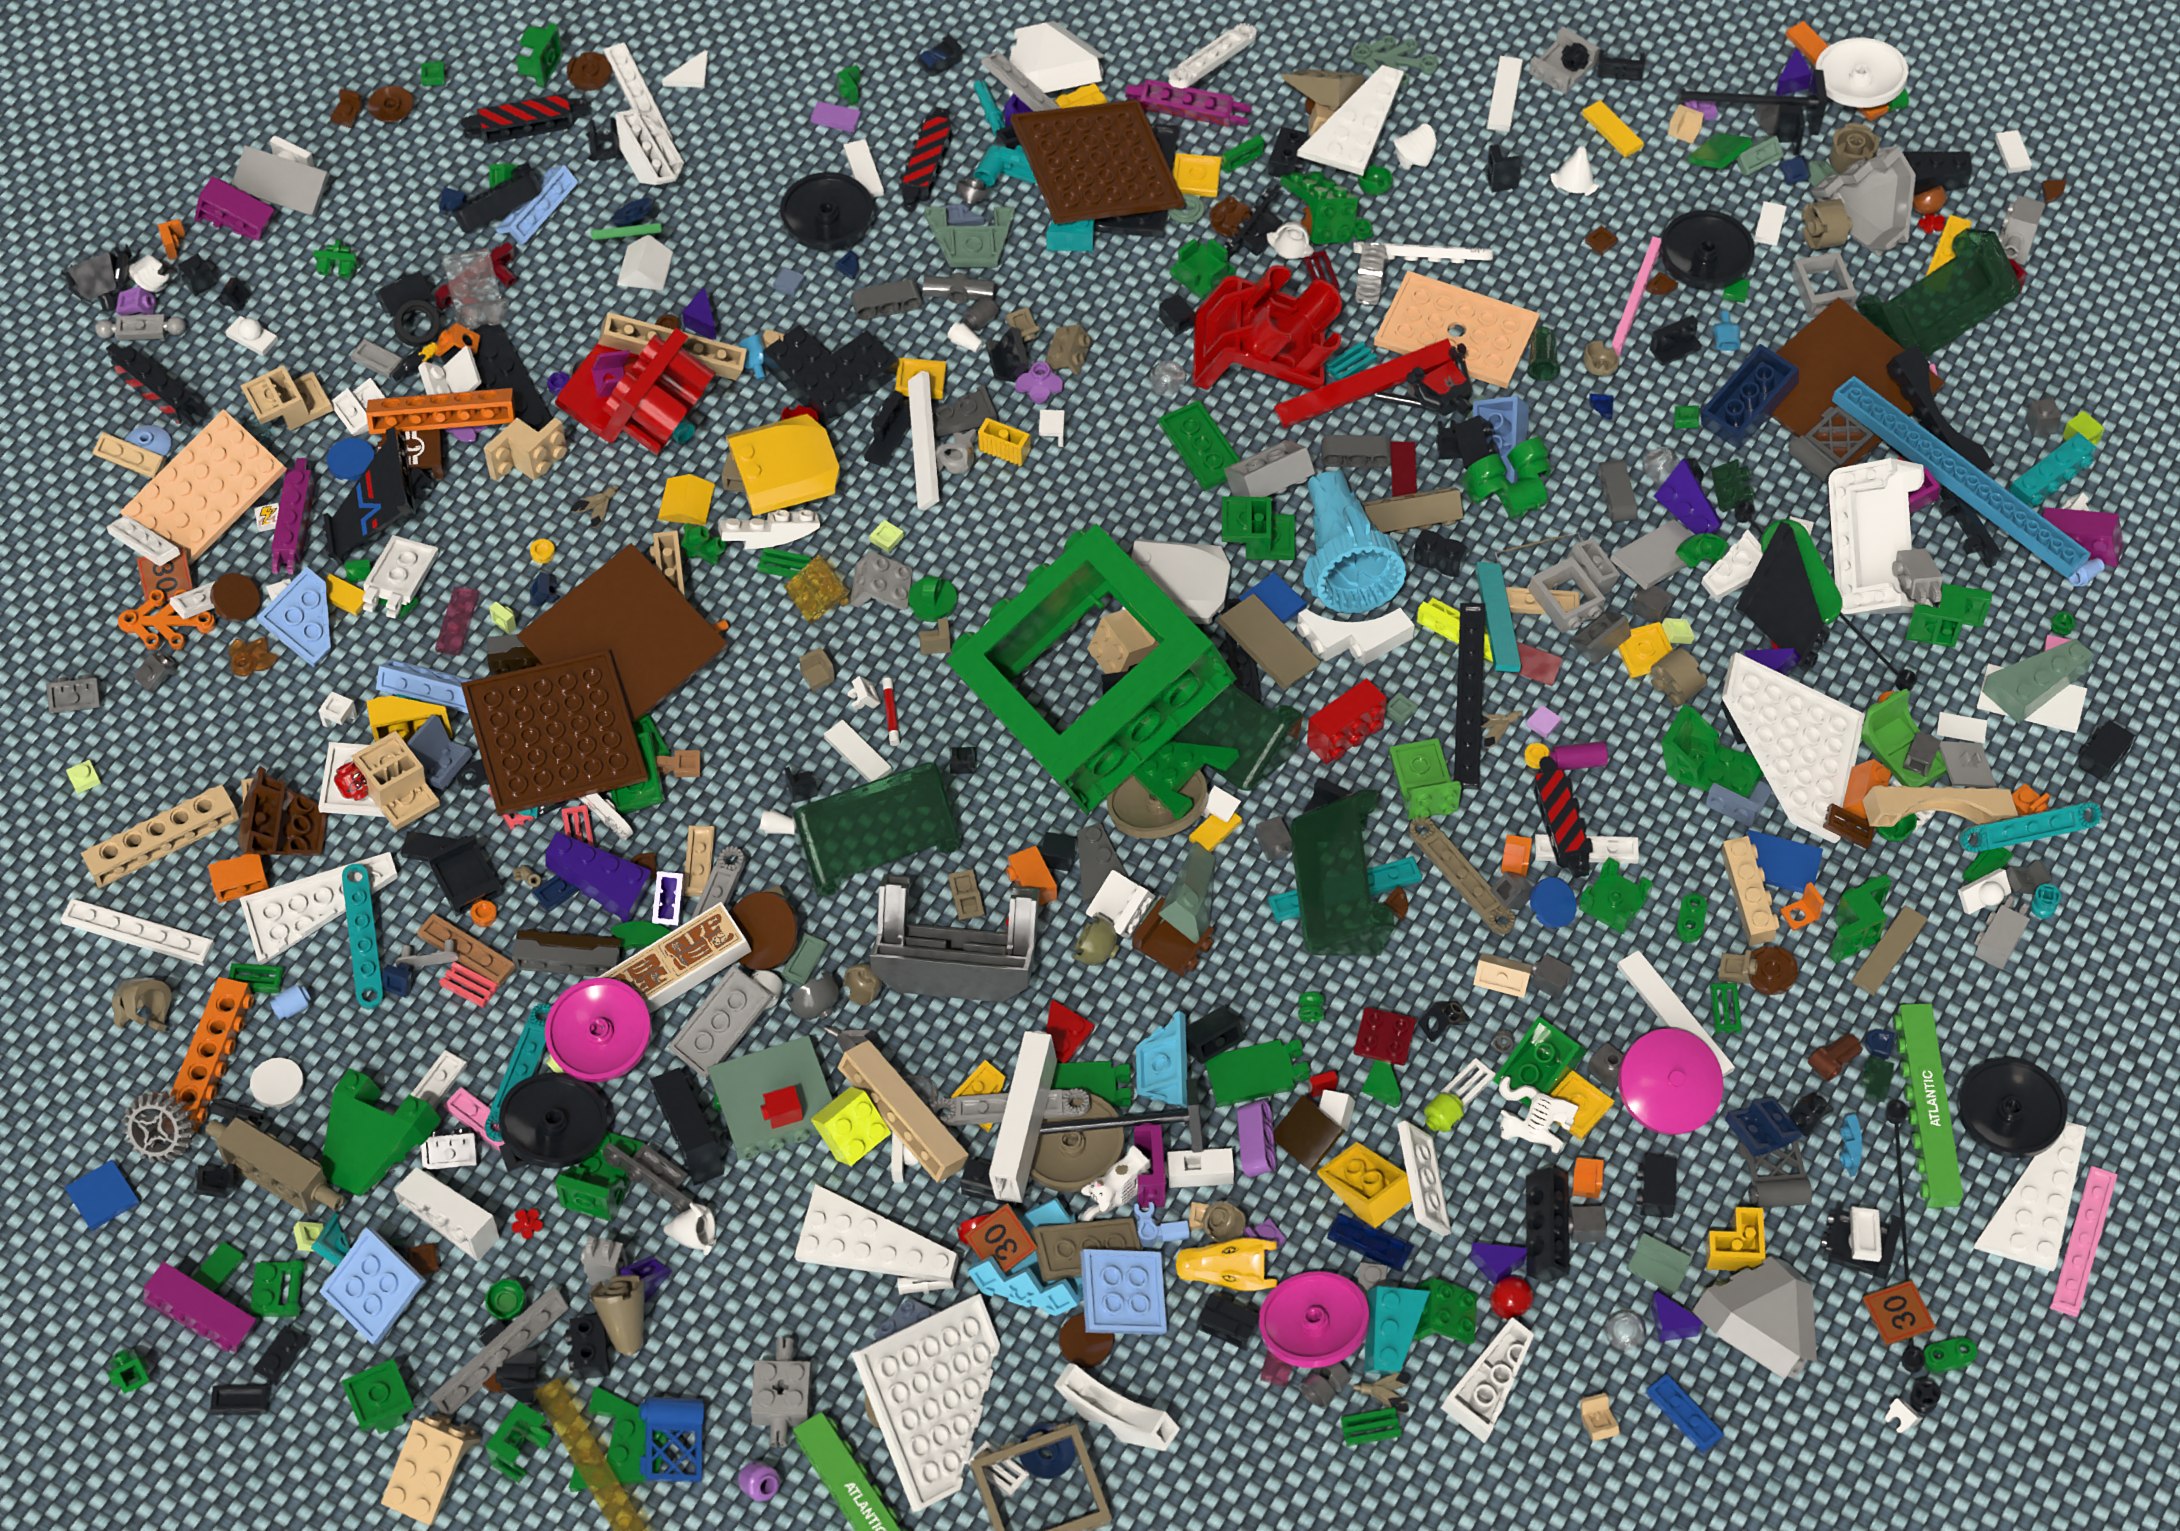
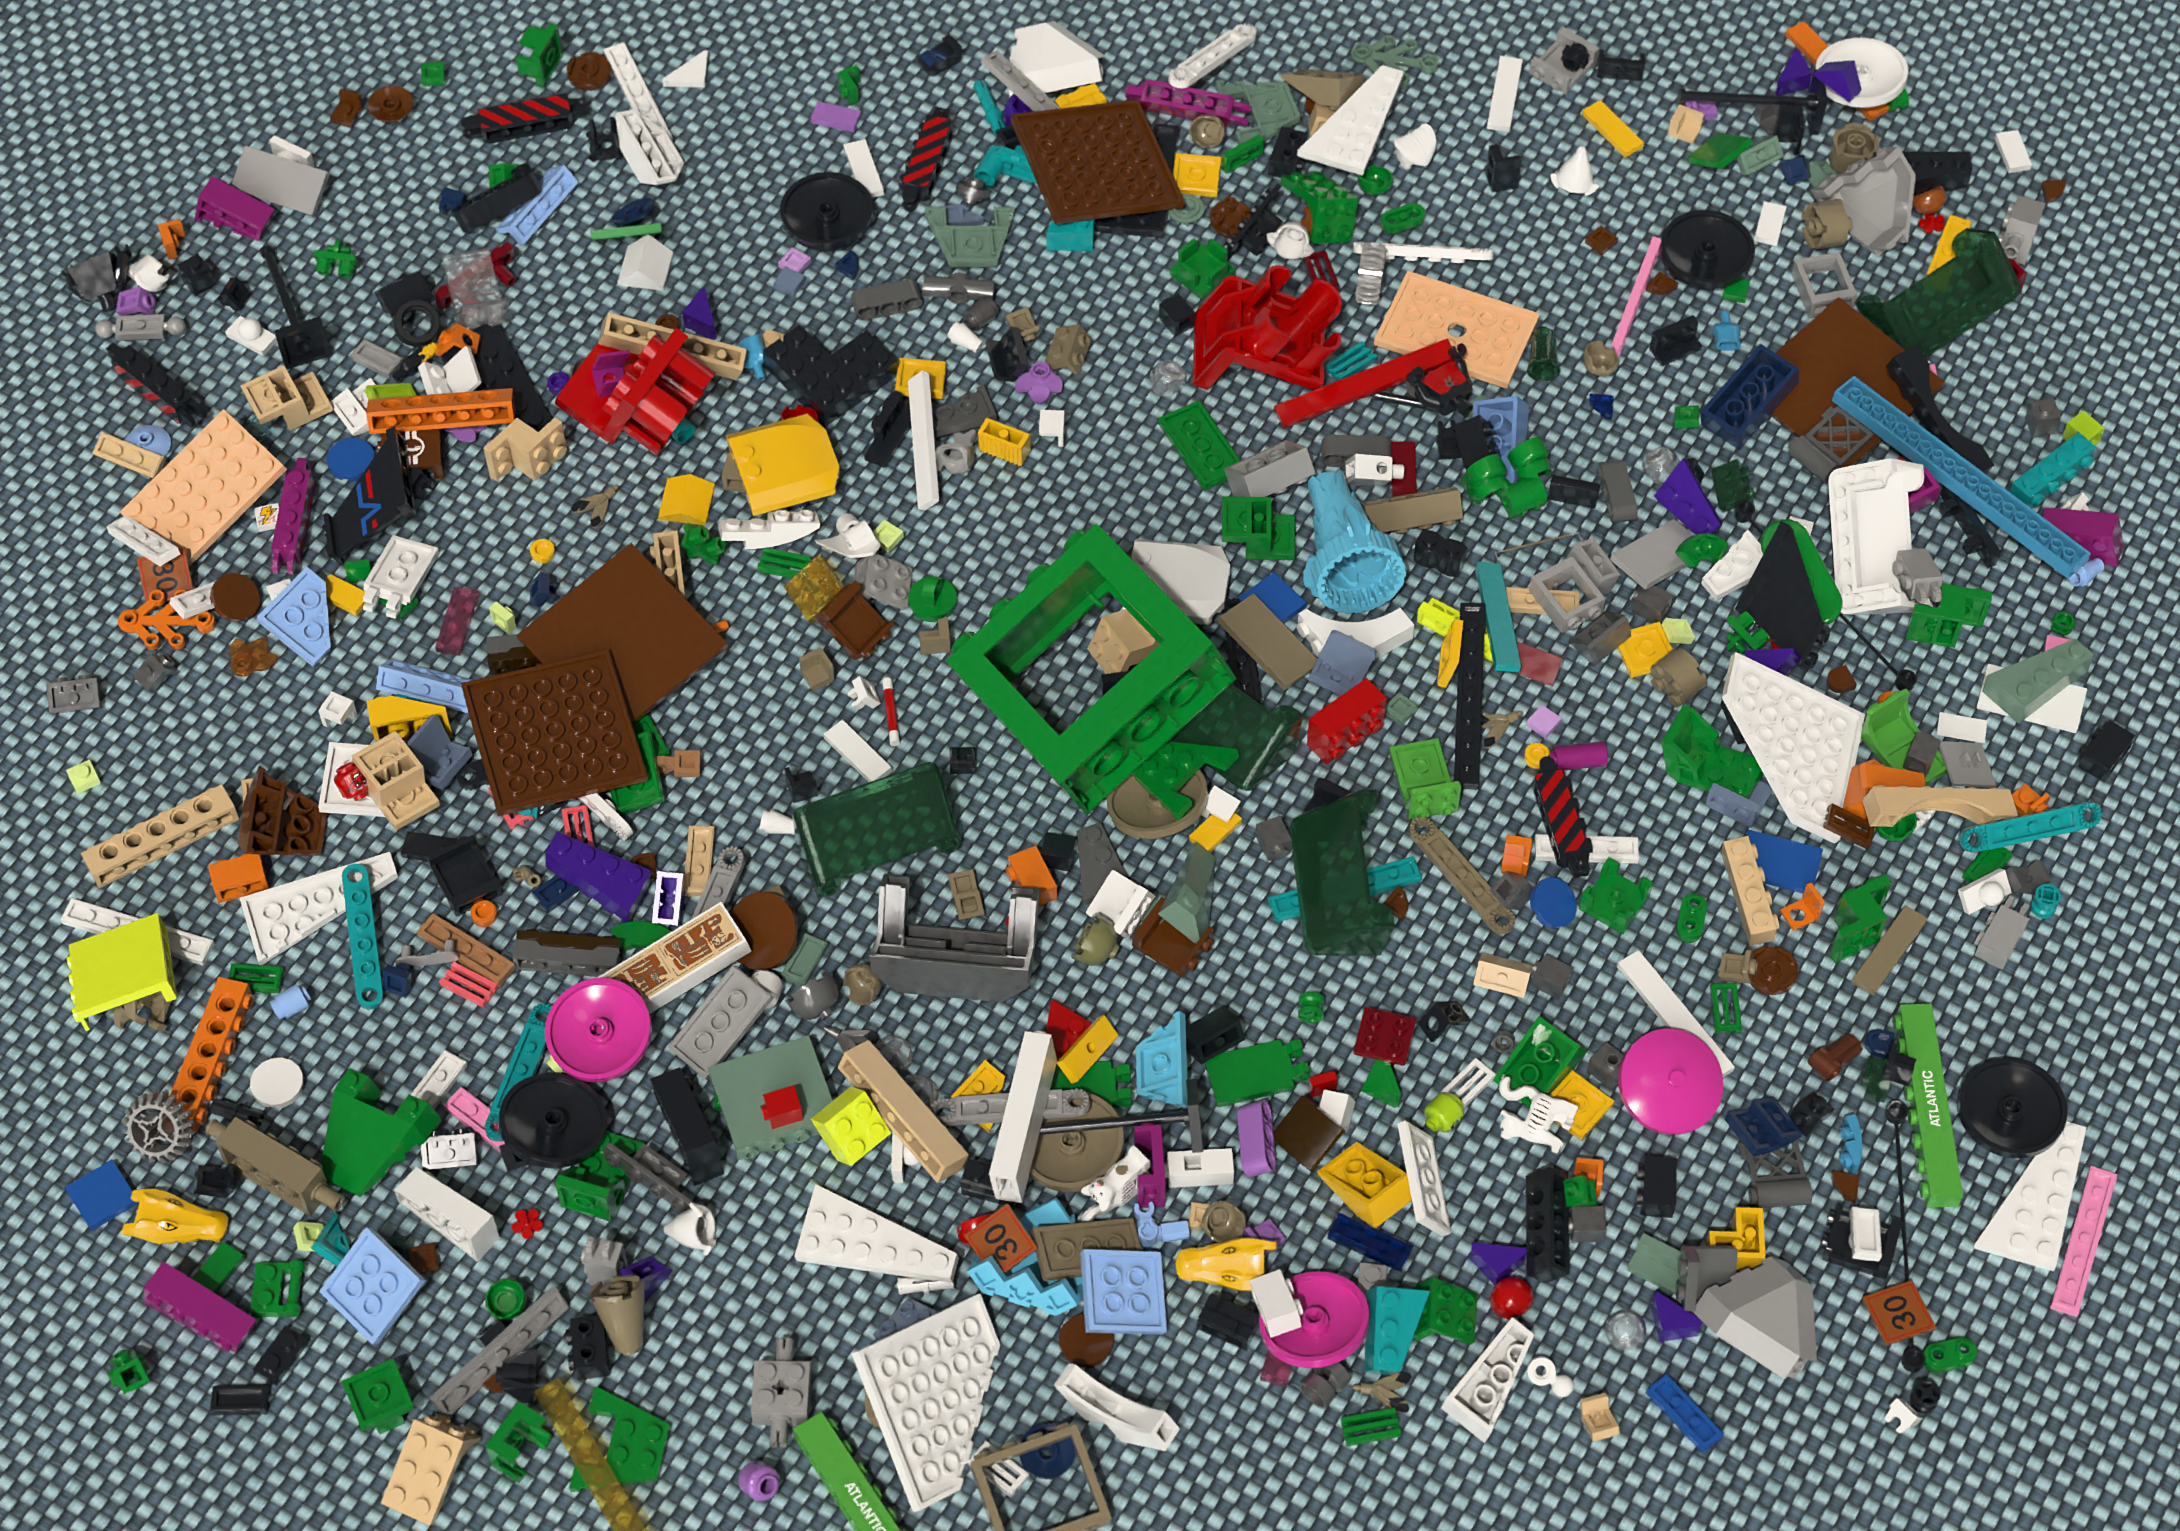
(120, 967): none -> neon yellow panel
(171, 1219): none -> yellow animal
(300, 341): none -> black tile
(389, 391): none -> lime tile
(670, 1416): blue piece -> none
(795, 261): none -> lavender tile
(852, 541): none -> white panel
(853, 622): none -> reddish brown panel
(896, 1052): none -> clear hair
(1087, 1049): none -> yellow tile
(1207, 130): none -> dark tan hair
(1270, 104): none -> sand green wing
(1275, 1303): none -> white brick
(1341, 663): none -> sand blue bracket
(1362, 229): green plate -> none
(1362, 470): none -> white torso
(1401, 218): none -> green plate
(1450, 653): none -> yellow tile
(1561, 1384): none -> white plate
(1573, 491): none -> black panel
(1580, 1192): none -> green bracket
(1702, 1268): none -> dark grey bracket
(1739, 626): none -> green hips
(1840, 680): none -> reddish brown tile
(1841, 78): none -> dark purple slope
(1846, 1185): none -> reddish brown tile
(1875, 775): none -> orange tile
(1898, 1067): none -> black panel

